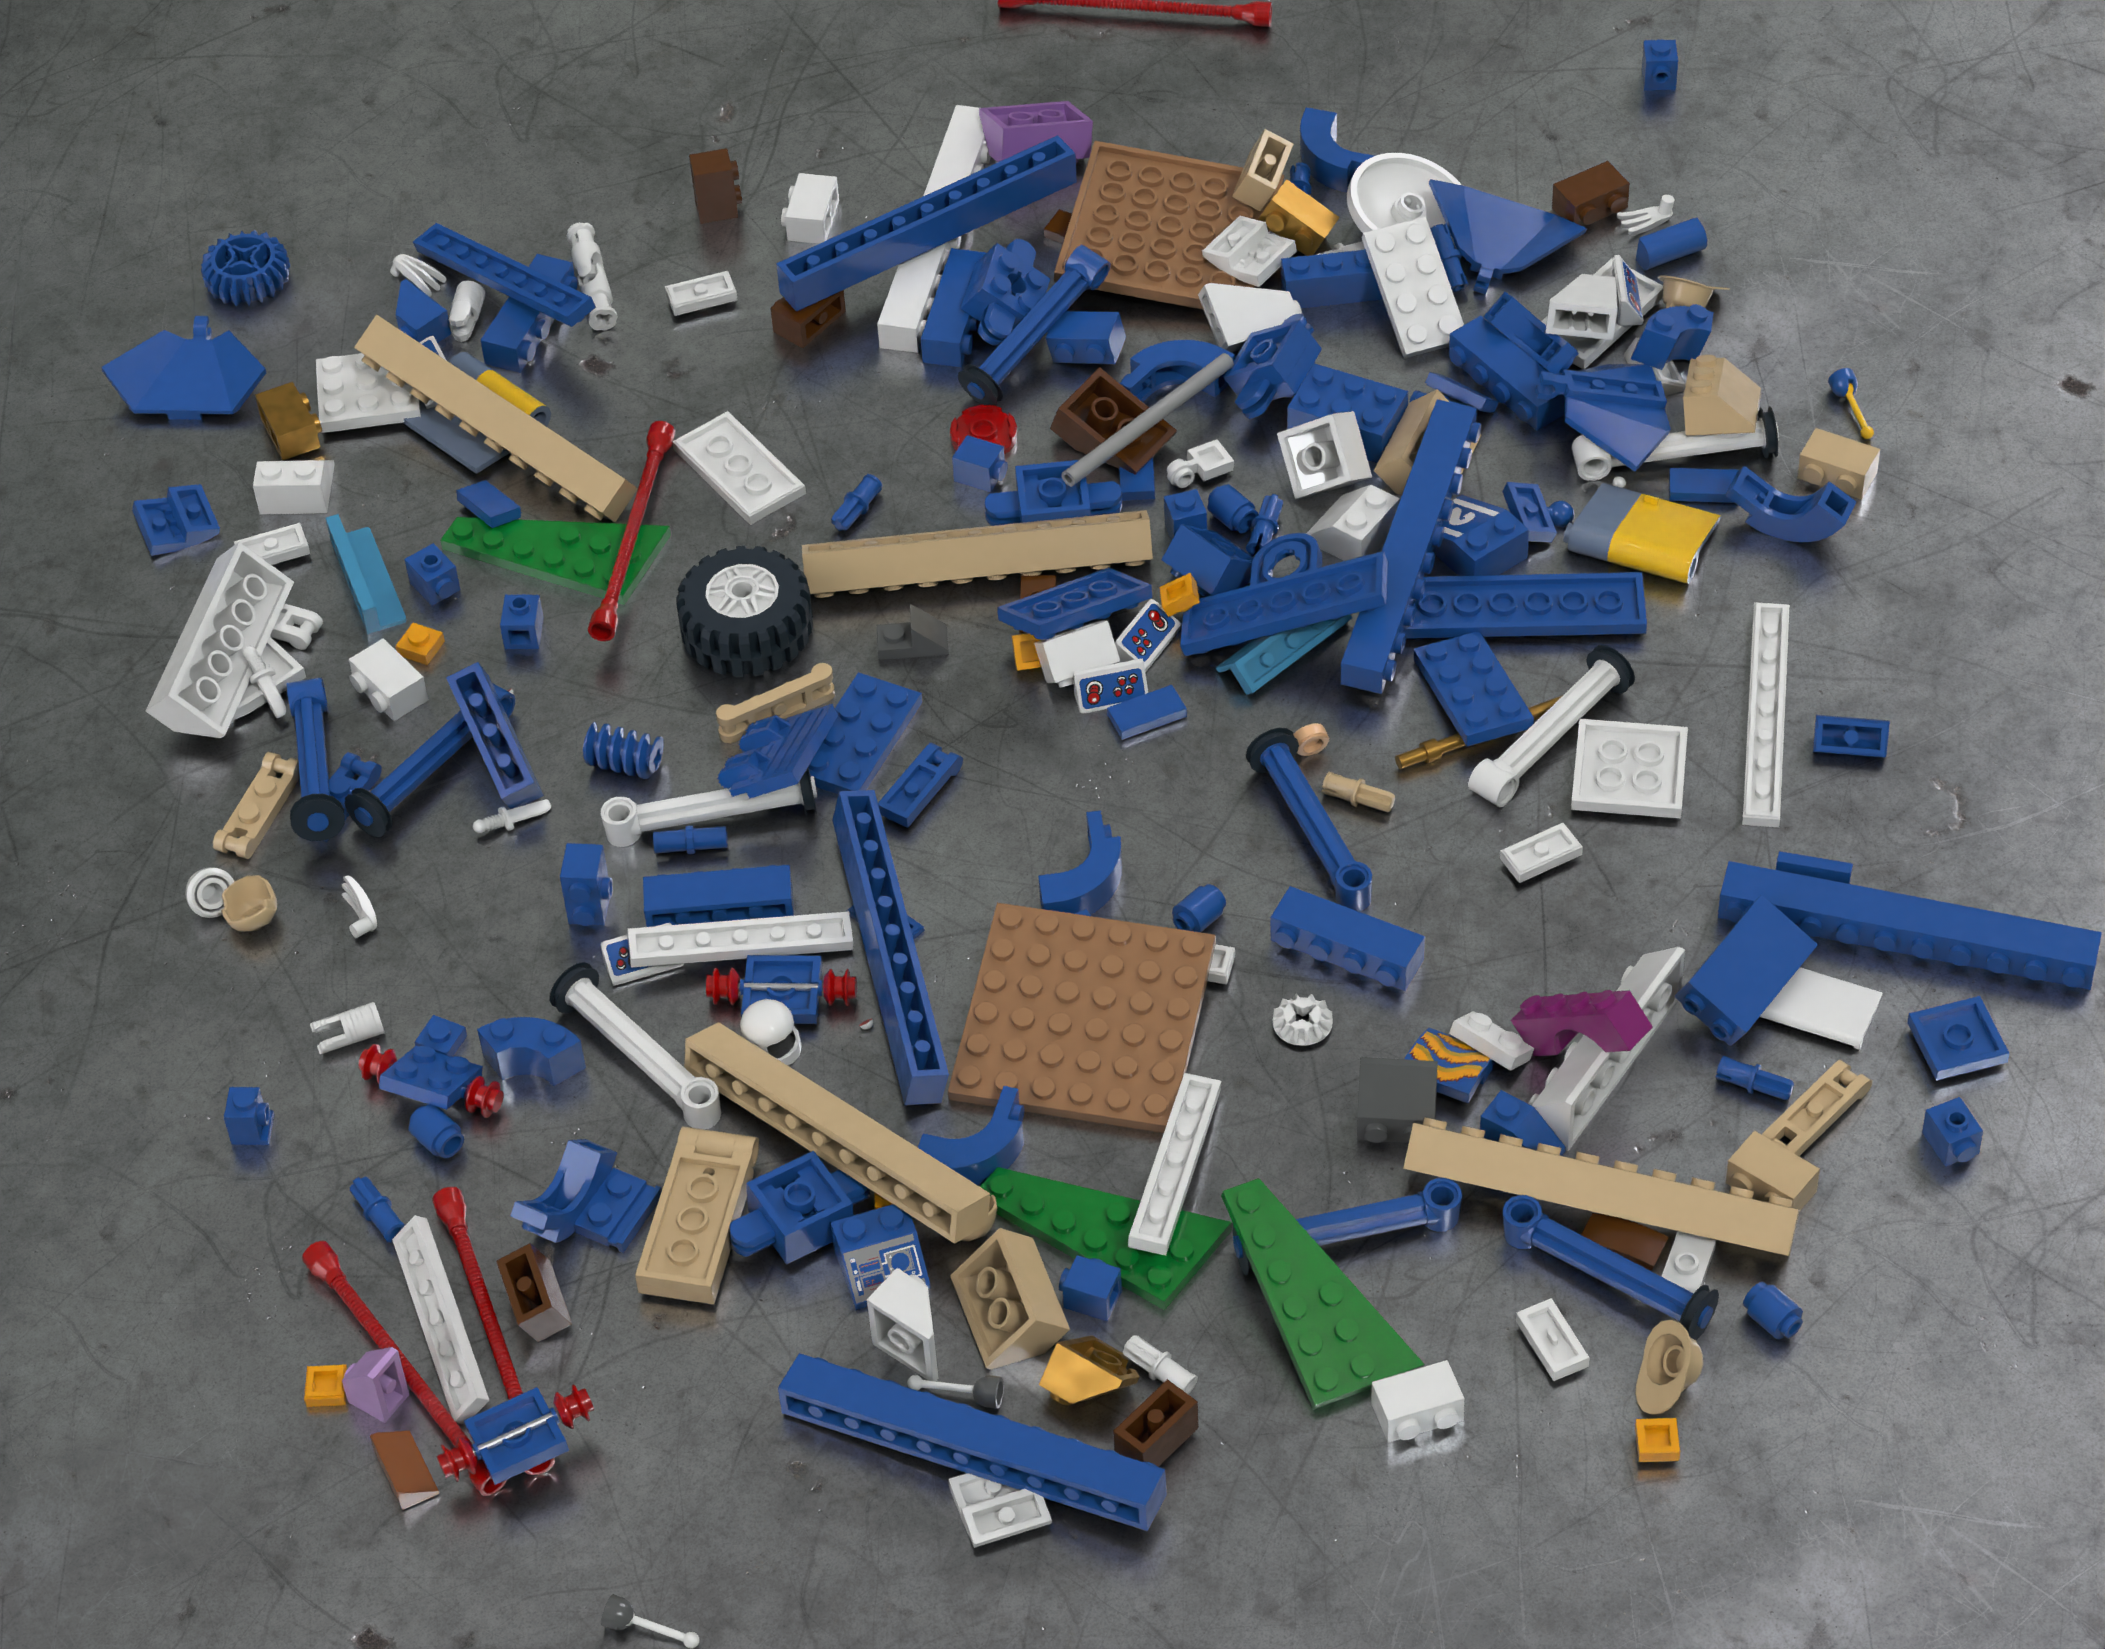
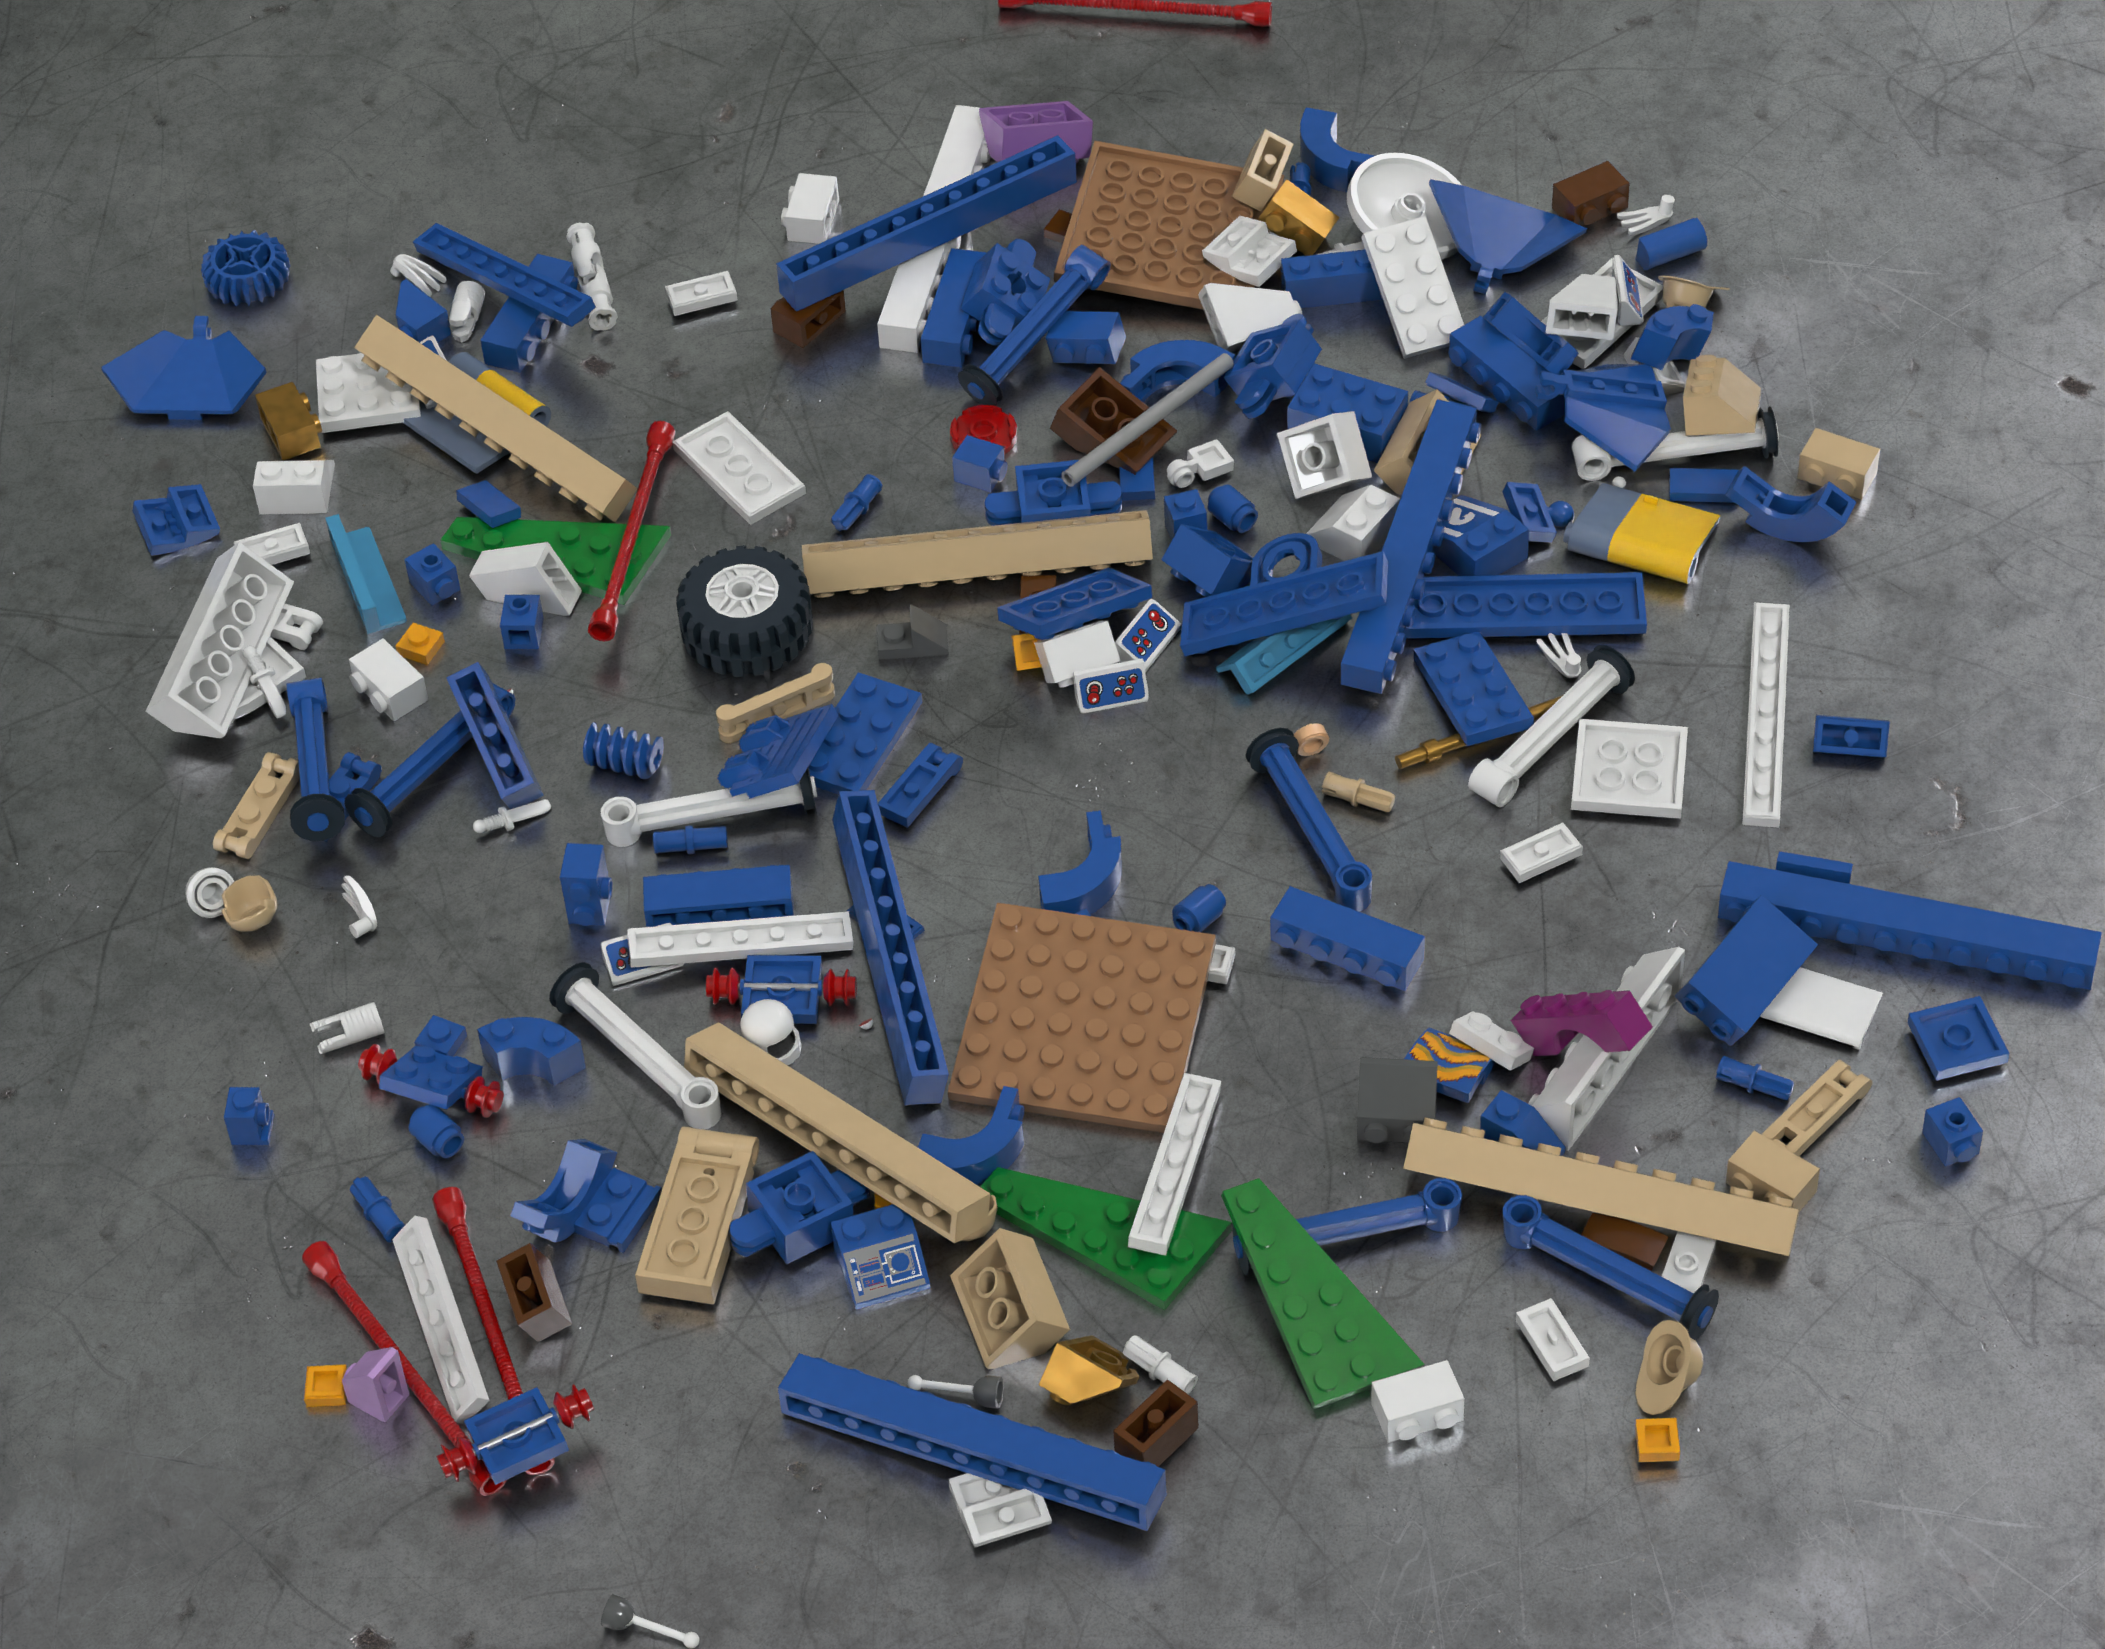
(404, 1467): dark orange slope -> none
(527, 571): none -> white slope
(714, 185): reddish brown brick -> none
(903, 1323): white slope -> none
(1091, 1287): blue brick -> none
(1147, 712): blue tile -> none
(1179, 595): light orange plate -> none
(1265, 524): blue axle -> none
(1302, 1032): white gear -> none
(1449, 257): blue pin -> none
(1566, 664): none -> white piece
(1657, 58): blue brick -> none
(1773, 1310): blue brick -> none
(1844, 384): hinge -> none

